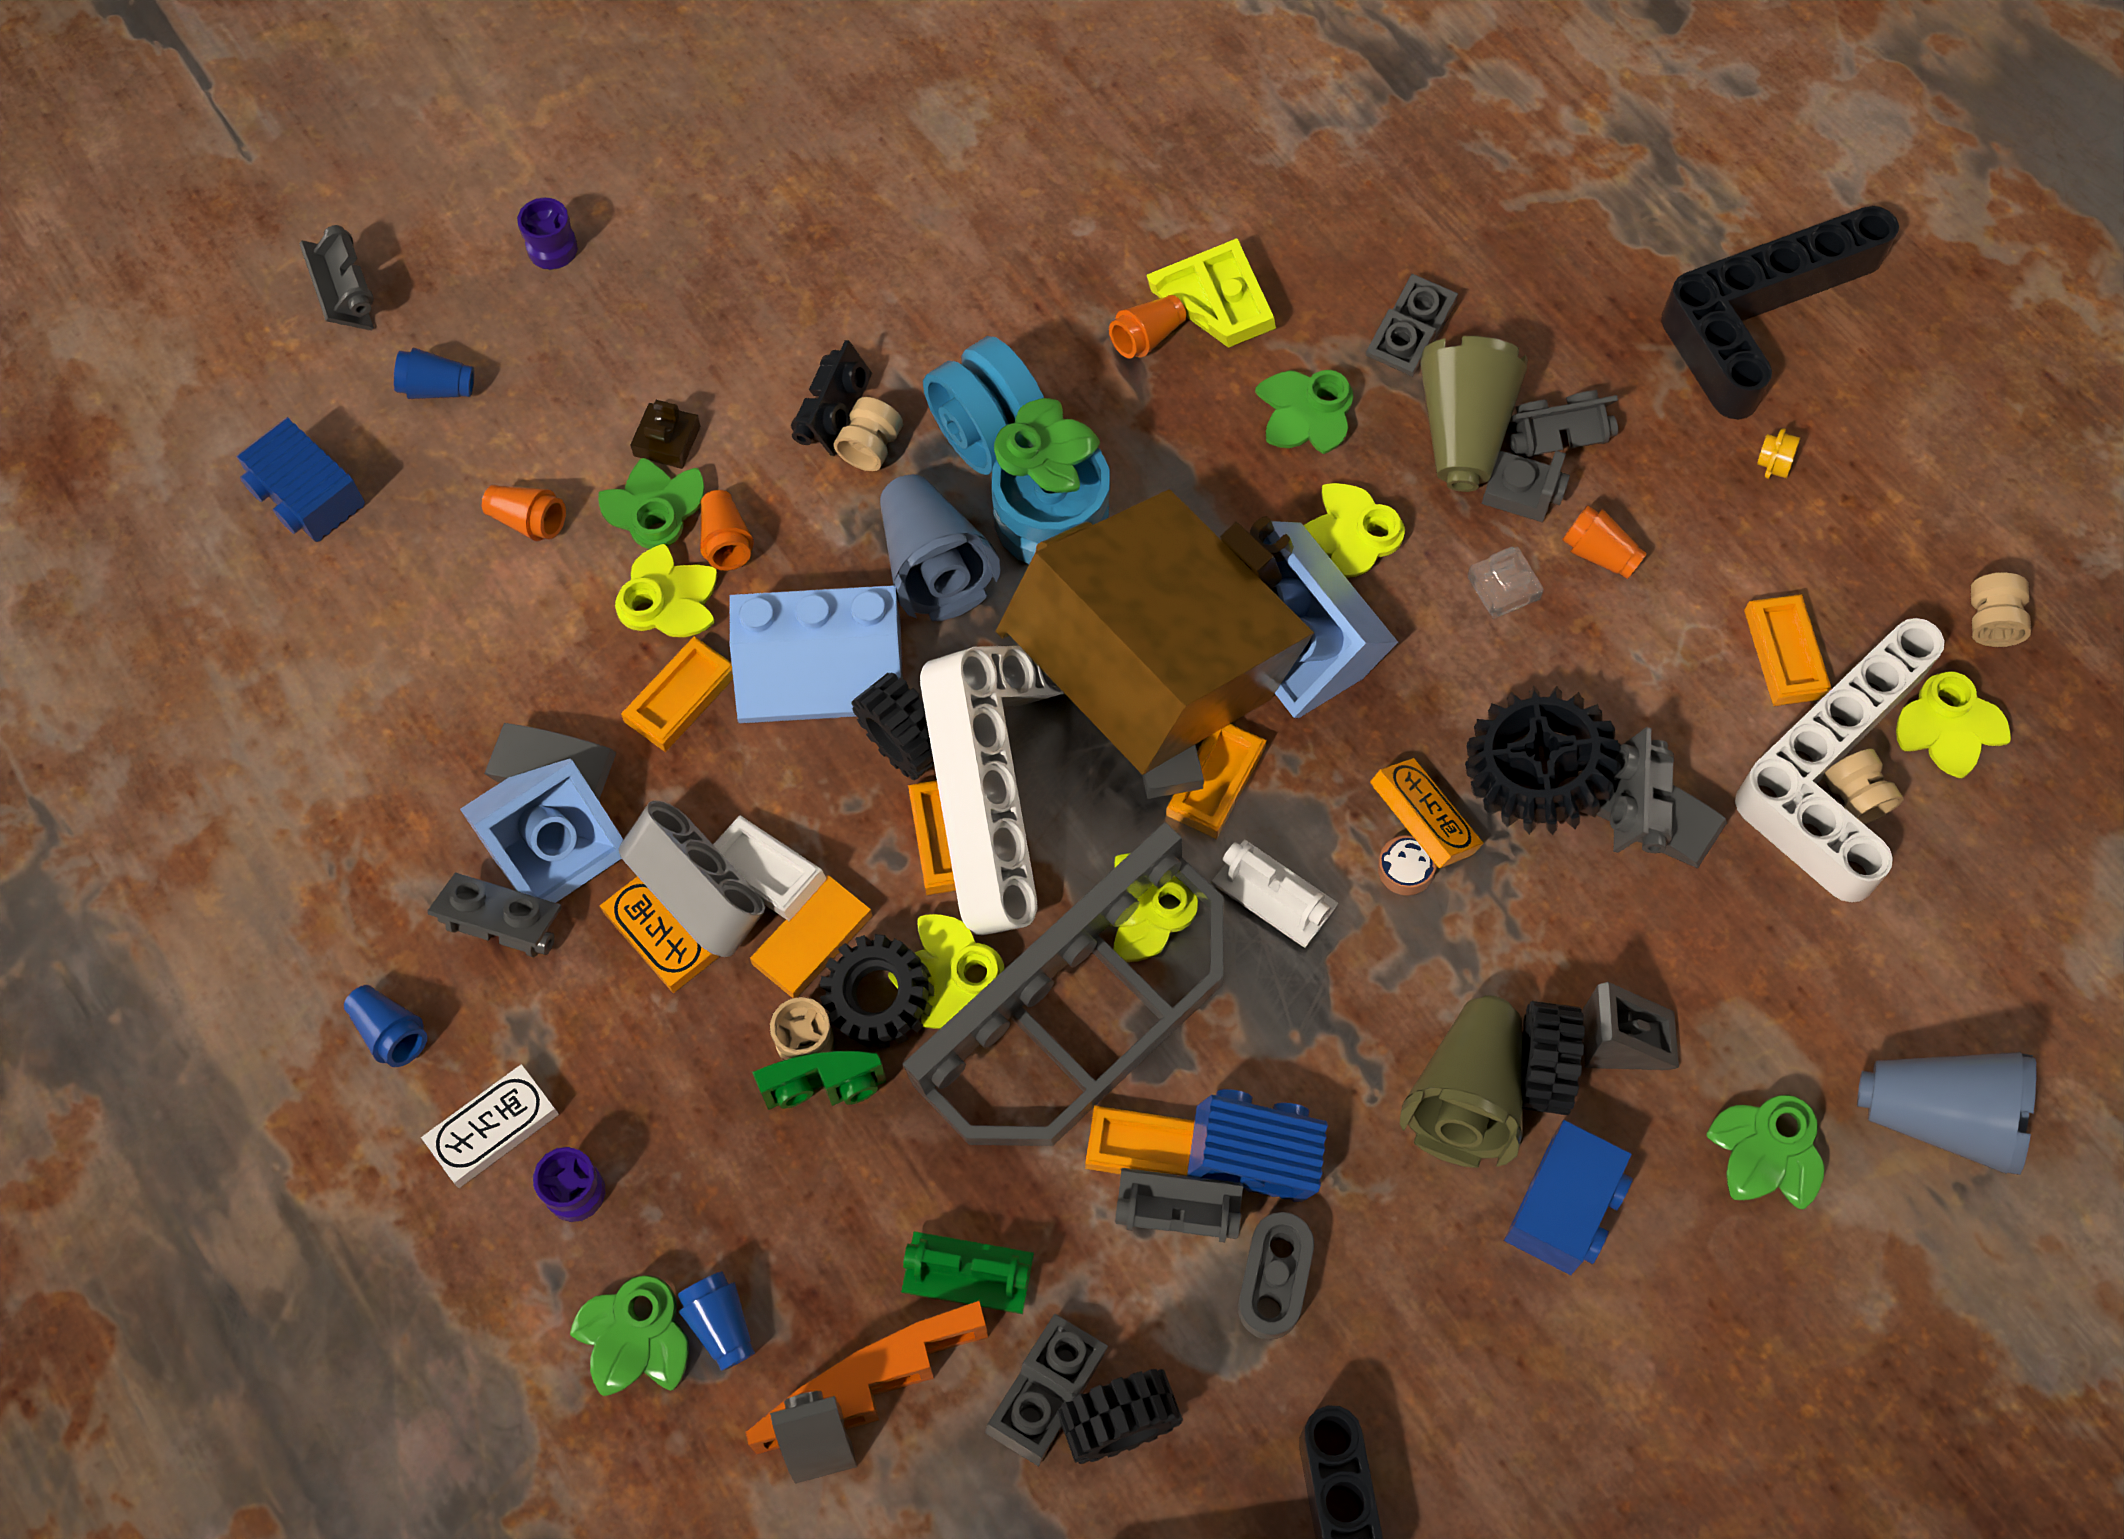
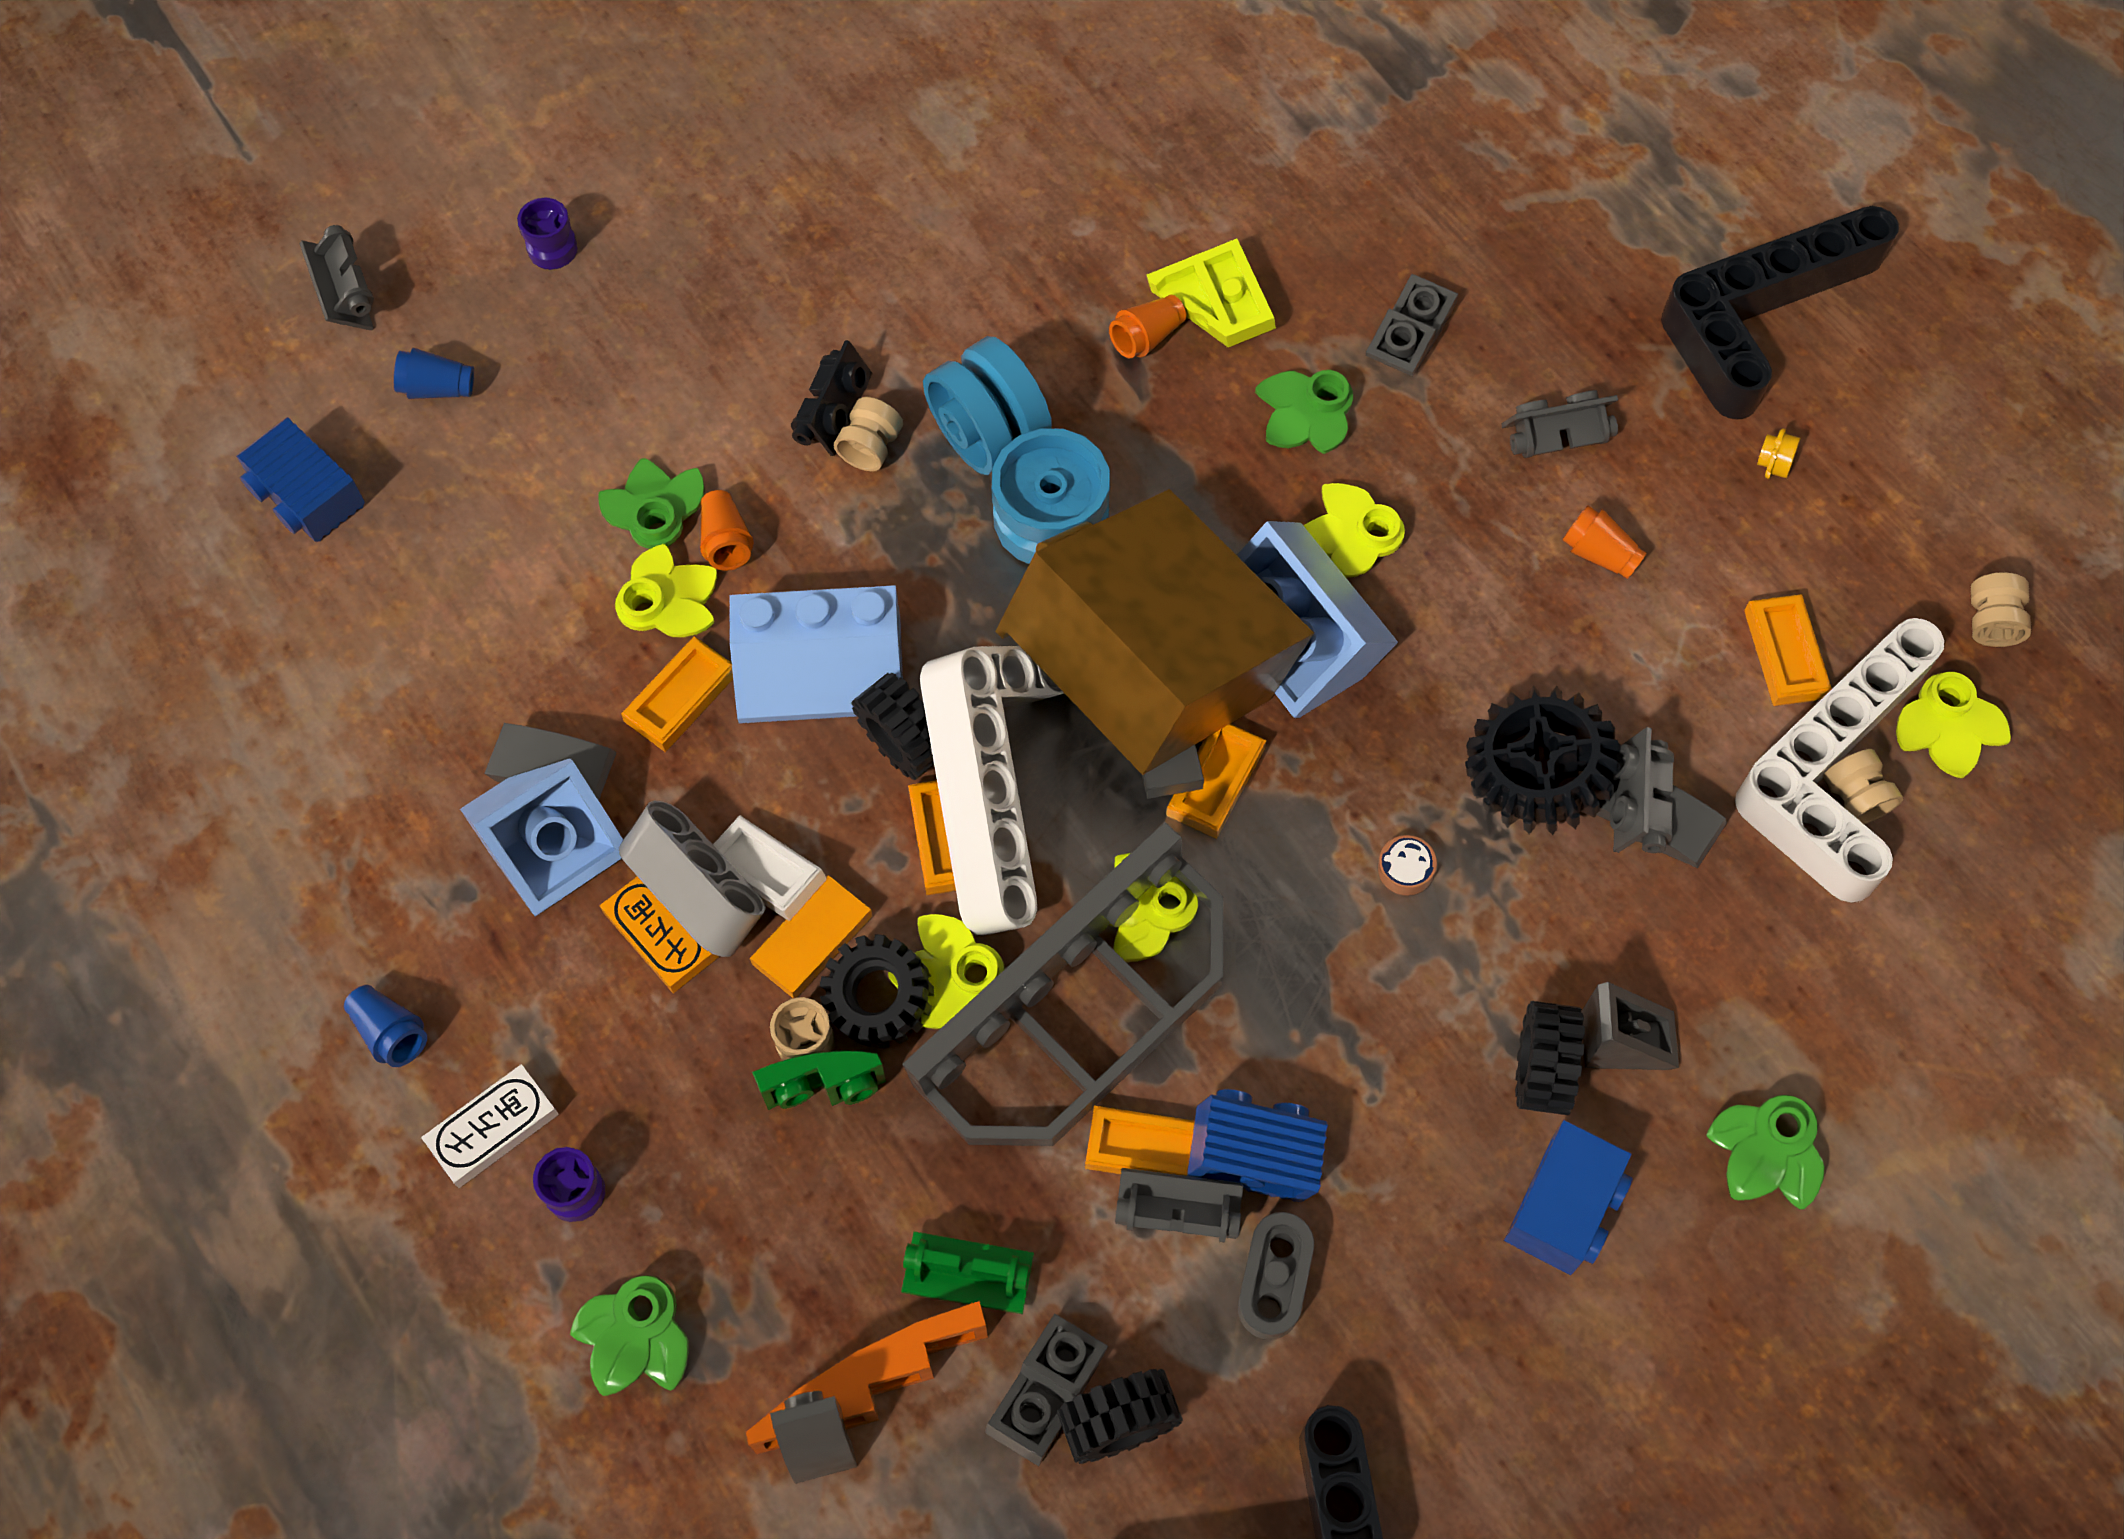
(491, 910): dark grey hinge -> none
(526, 510): orange cone -> none
(665, 434): dark brown tile -> none
(717, 1319): blue cone -> none
(934, 551): sand blue cone -> none
(1049, 445): bright green plate -> none
(1254, 553): dark brown tile -> none
(1273, 892): white hinge -> none
(1426, 812): light orange tile -> none
(1470, 405): olive cone -> none
(1471, 1088): olive cone -> none
(1505, 582): clear tile -> none
(1526, 485): dark grey bracket -> none
(1957, 1104): sand blue cone -> none

